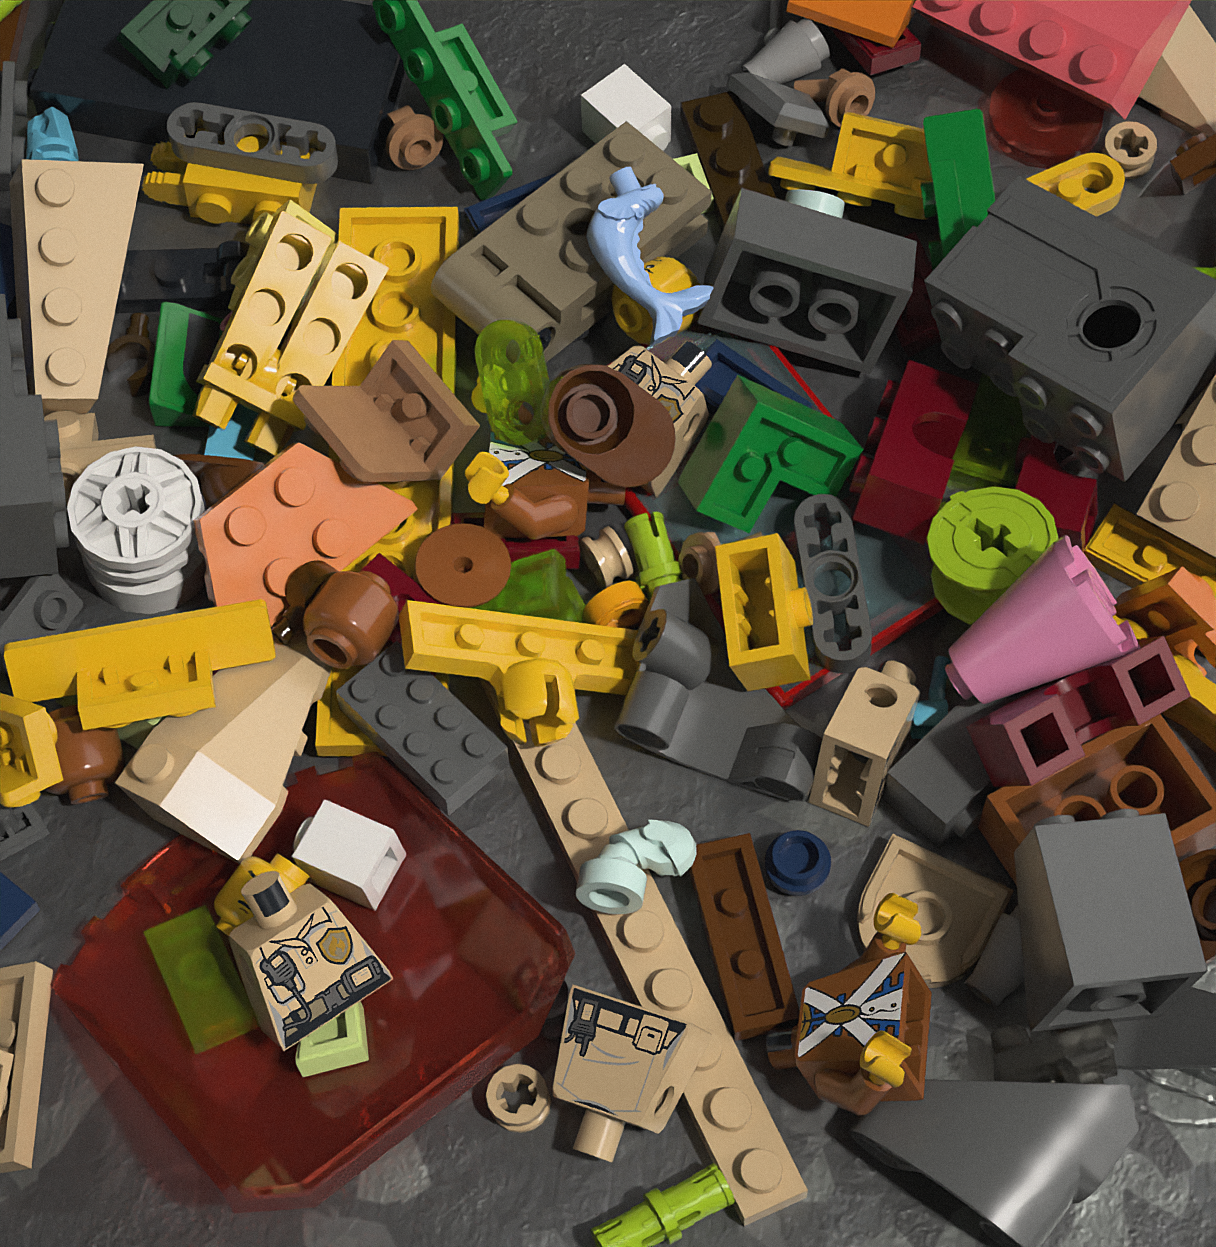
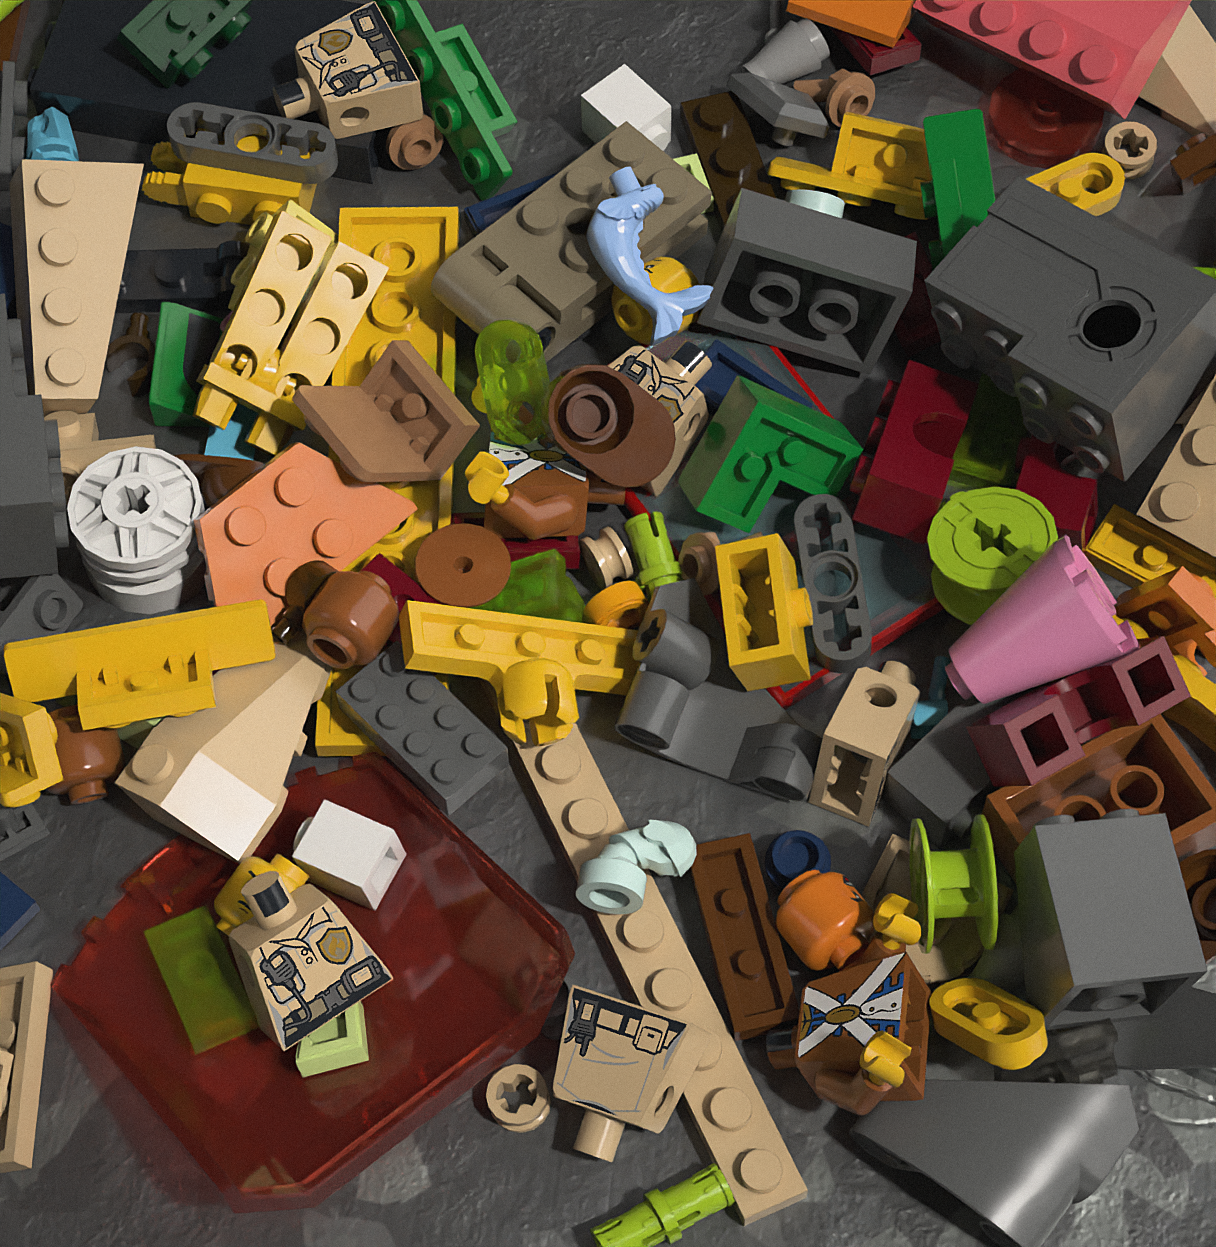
(352, 77): none -> tan torso
(824, 920): none -> orange head
(954, 883): none -> lime piece
(989, 1022): none -> yellow plate

